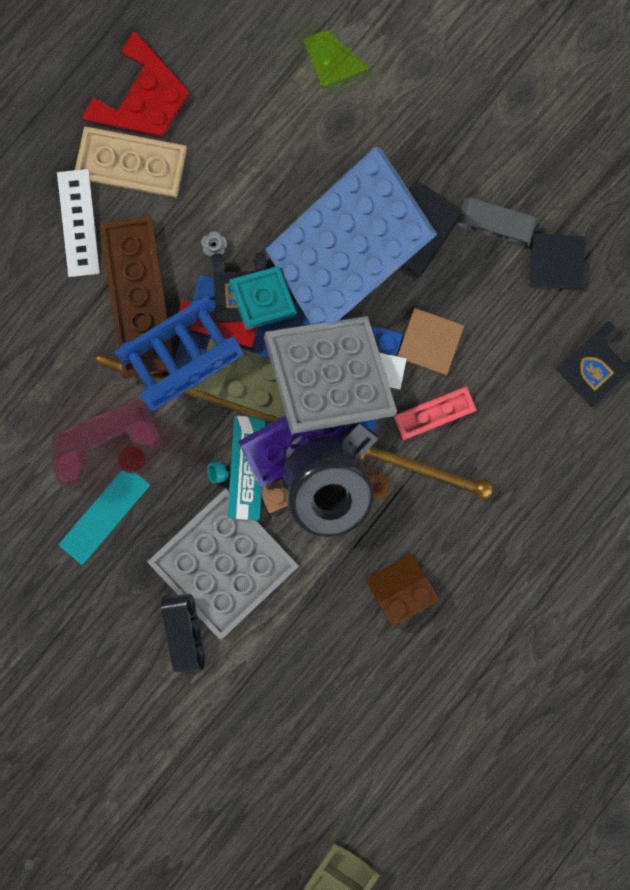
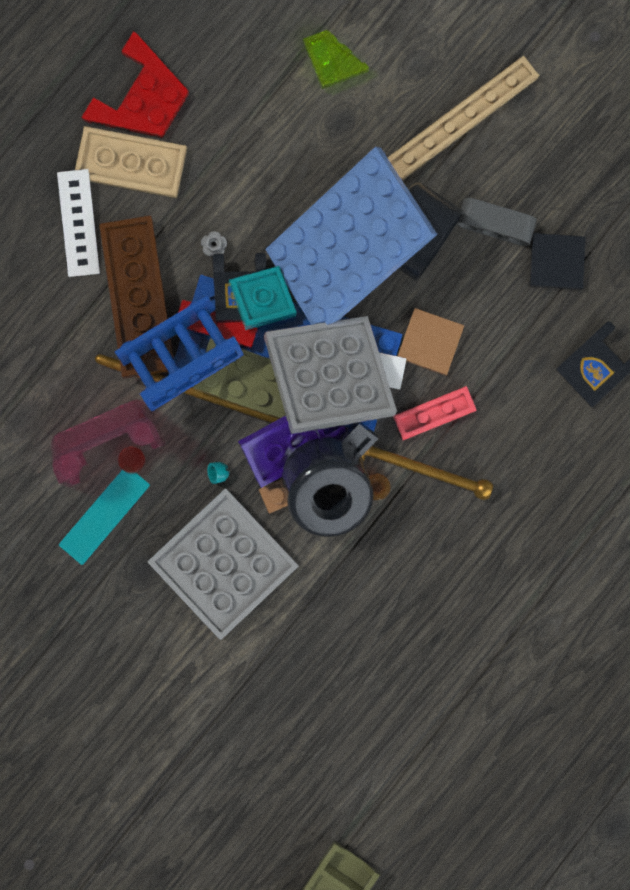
(183, 632): black beam -> none
(244, 489): teal sticker -> none
(401, 590): reddish brown slope -> none
(463, 117): none -> tan tile

